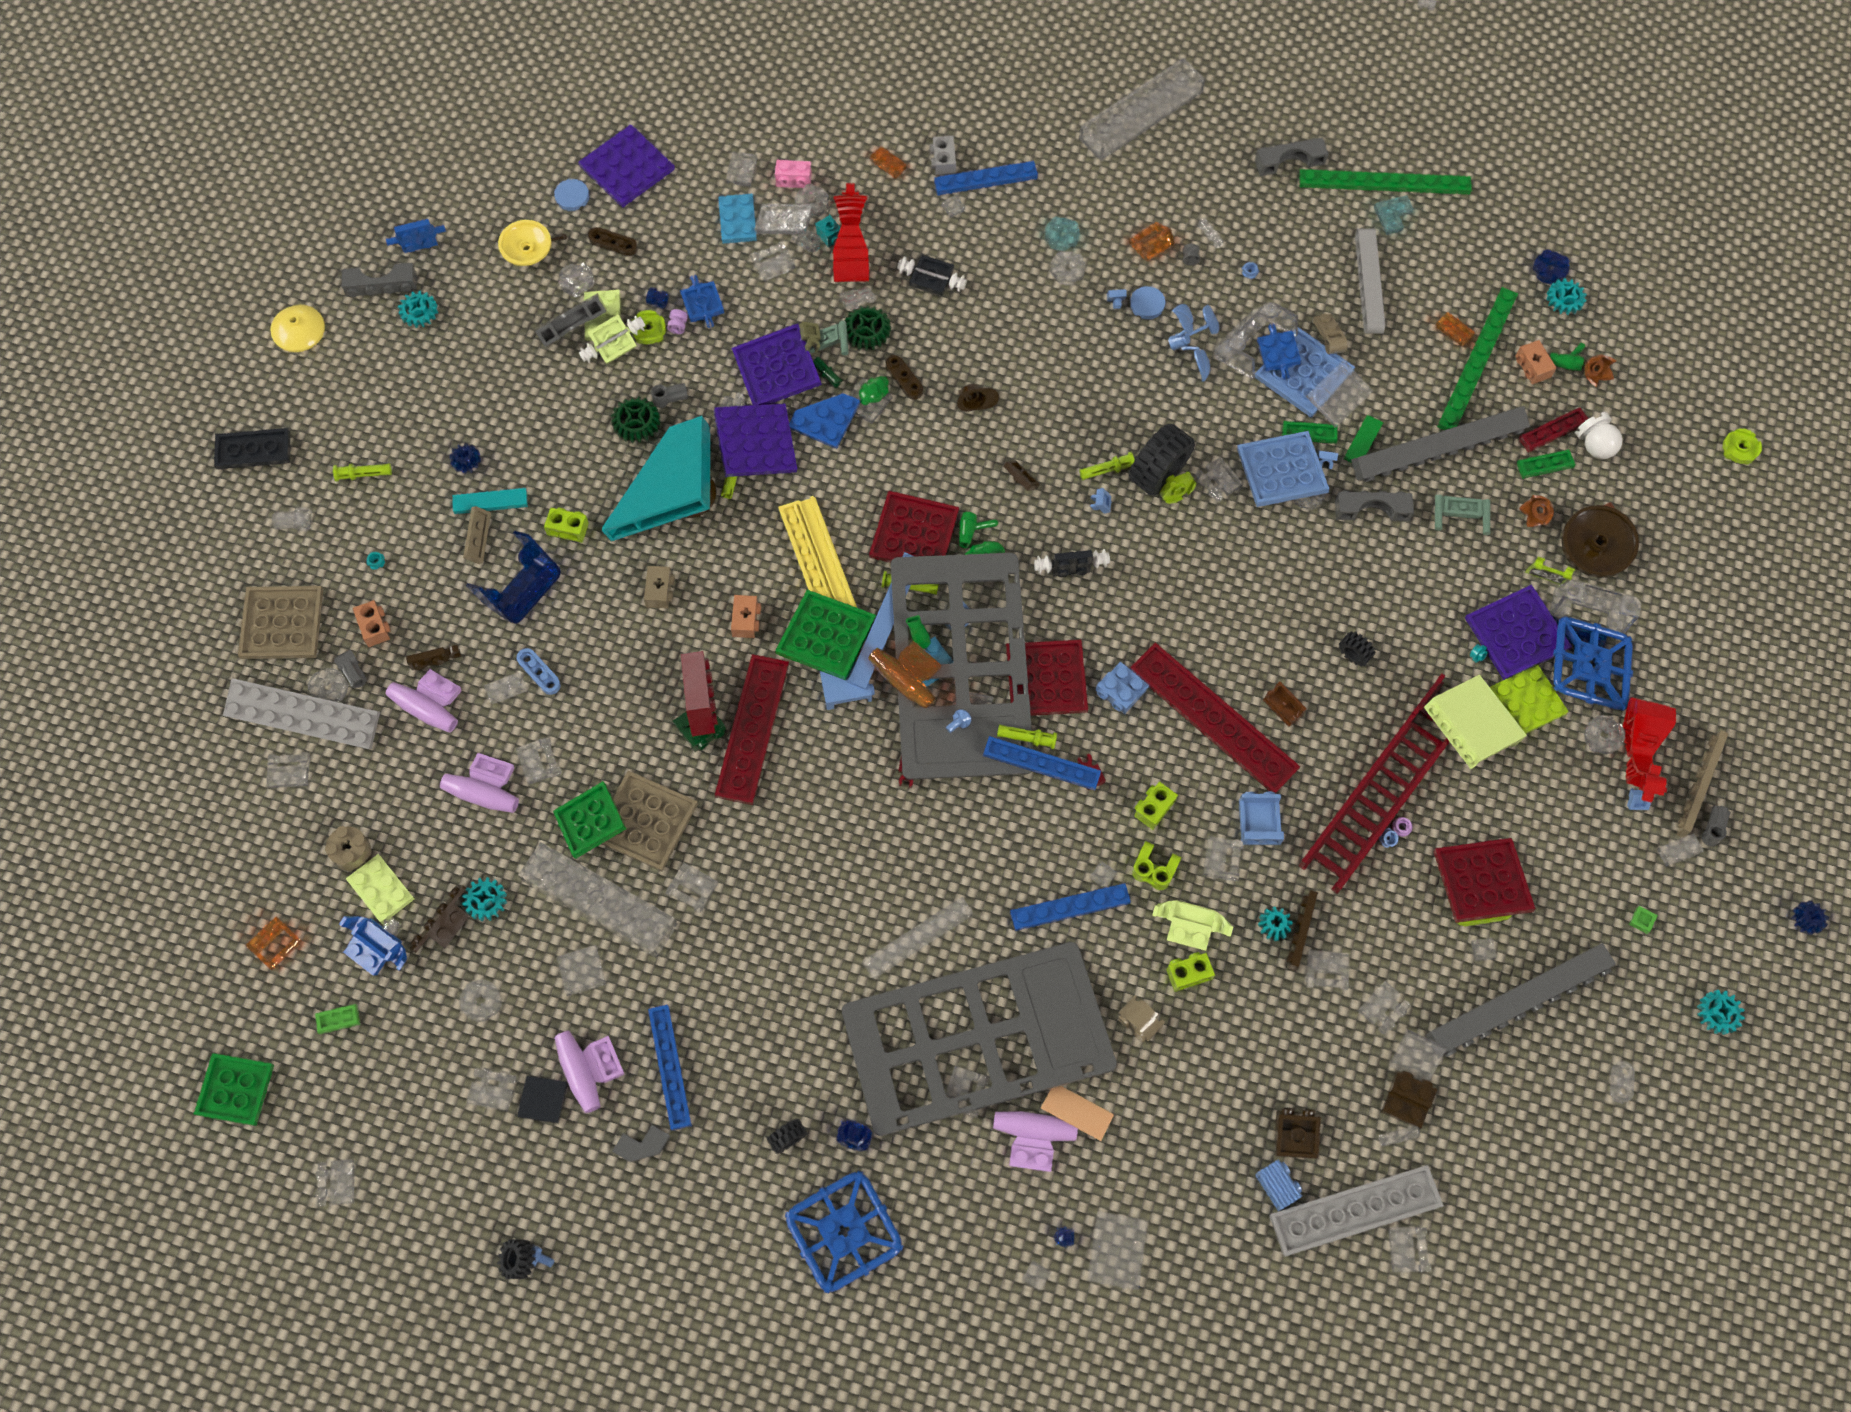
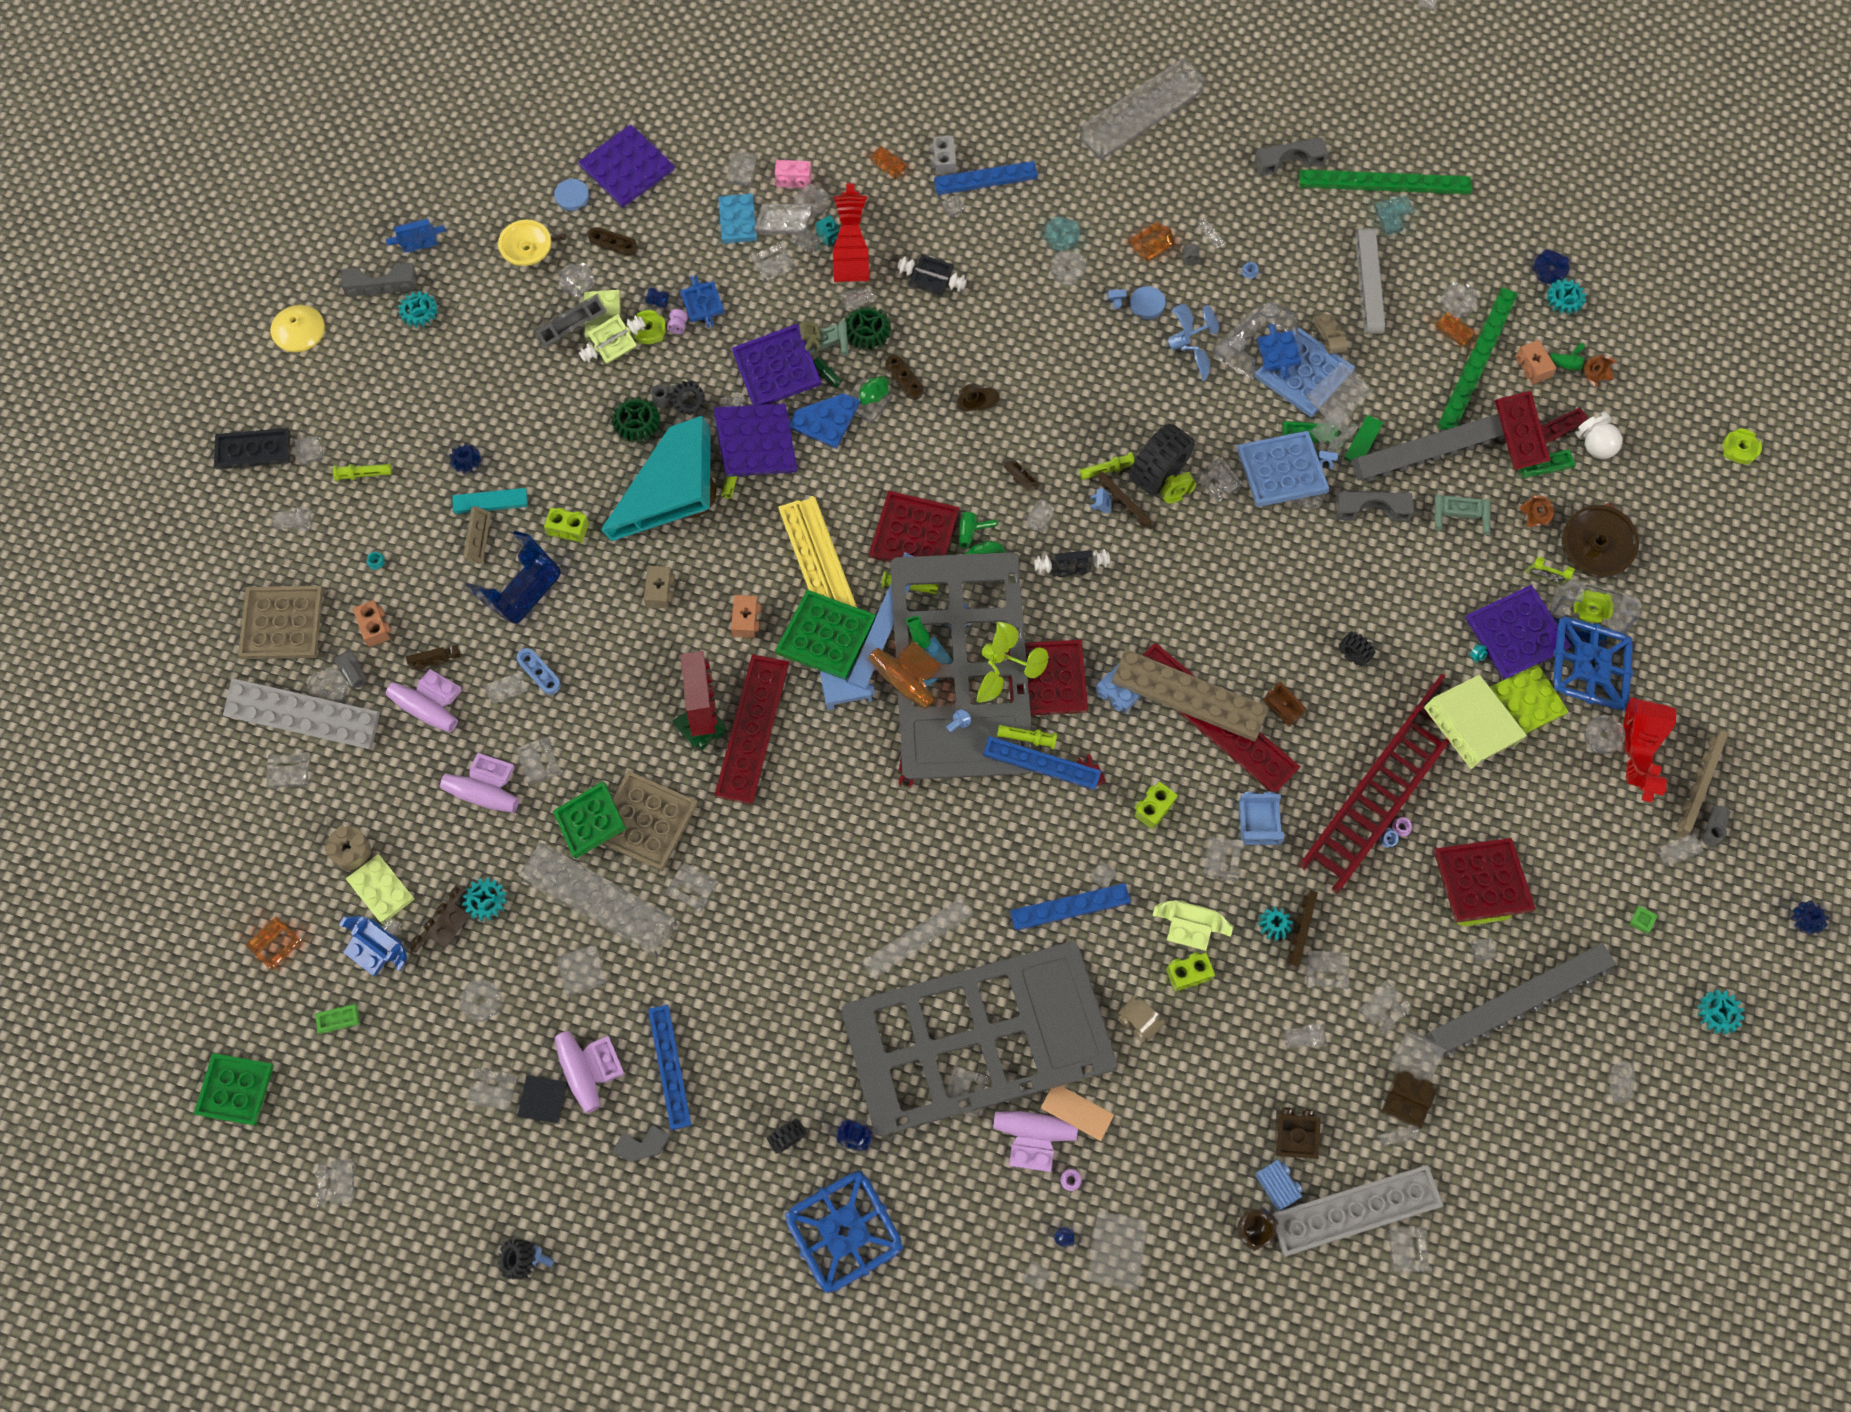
(308, 449): none -> clear brick
(695, 405): none -> black tyre
(1004, 639): none -> lime plant
(1040, 516): none -> clear brick
(1071, 1173): none -> lavender plate
(1120, 496): none -> dark brown plate
(1154, 870): lime piece -> none
(1190, 695): none -> dark tan plate
(1257, 1228): none -> dark brown hair
(1311, 1036): none -> clear piece
(1331, 424): none -> clear plate
(1455, 307): none -> clear plate
(1522, 430): none -> dark red plate
(1603, 605): none -> lime plate
(1635, 801): medium blue tile -> none

